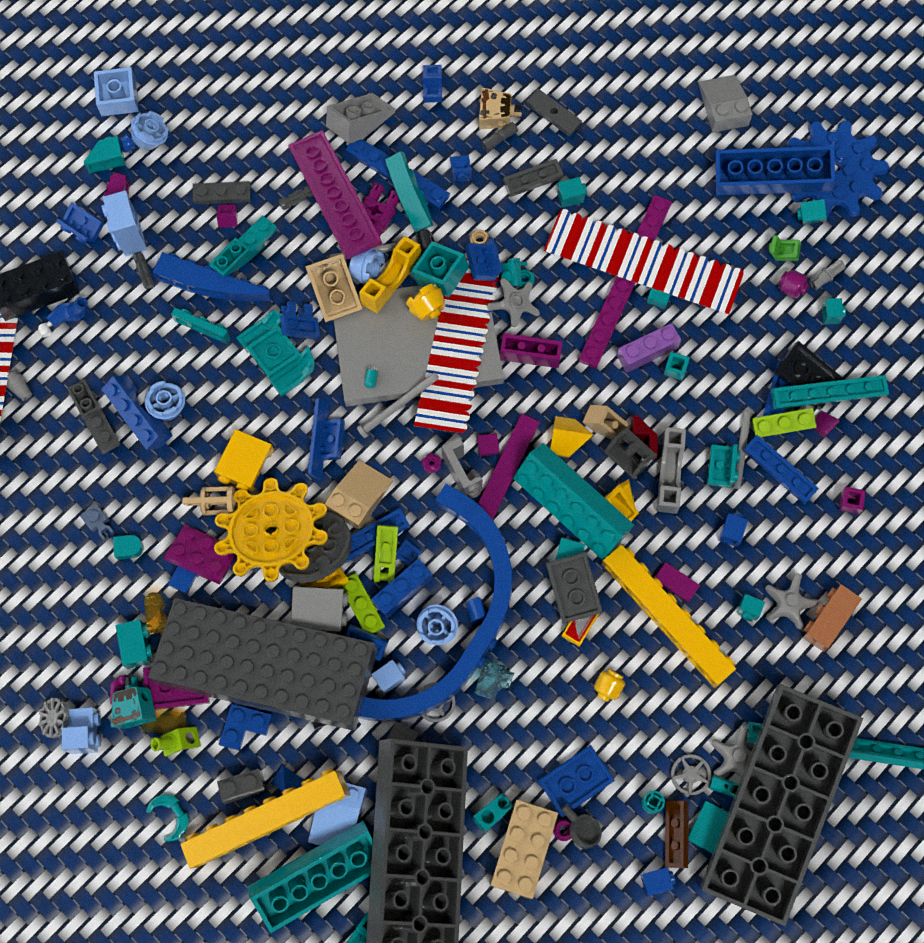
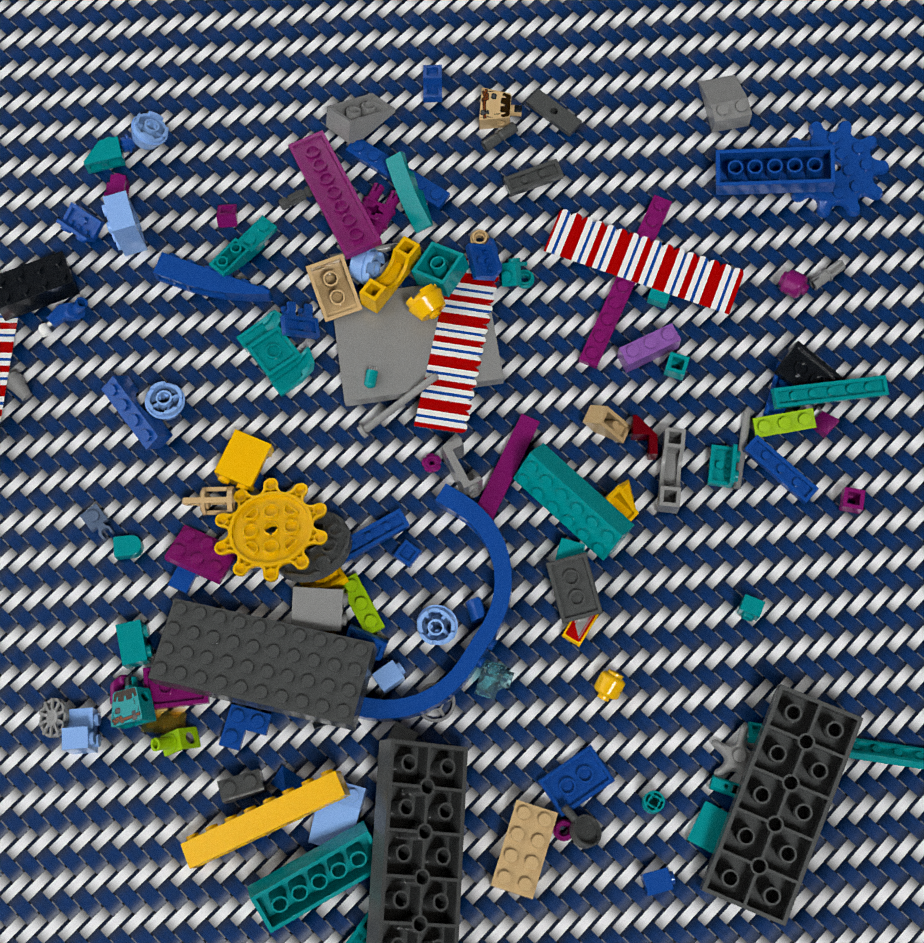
(93, 416): dark grey slope -> none
(116, 91): light blue brick -> none
(143, 270): dark grey axle -> none
(154, 613): clear yellow leg -> none
(183, 820): teal piece -> none
(201, 325): teal plate -> none
(221, 192): dark grey plate -> none
(325, 440): blue bracket -> none
(358, 494): tan slope -> none
(386, 552): lime plate -> none
(402, 588): blue brick -> none
(424, 238): black brick -> none
(461, 168): blue bracket -> none
(488, 444): magenta tile -> none
(492, 813): teal leg -> none
(515, 302): light grey animal -> none
(530, 350): magenta brick -> none
(568, 436): yellow slope -> none
(571, 192): teal brick -> none
(625, 456): dark grey window -> none
(668, 616): yellow brick -> none
(676, 834): reddish brown plate -> none
(677, 582): magenta tile -> none
(691, 774): light grey wheel -> none
(733, 529): blue brick -> none
(784, 249): bright green bracket -> none
(790, 602): light grey animal -> none
(812, 212): teal brick -> none
(831, 617): nougat brick -> none
(833, 311): teal plate -> none

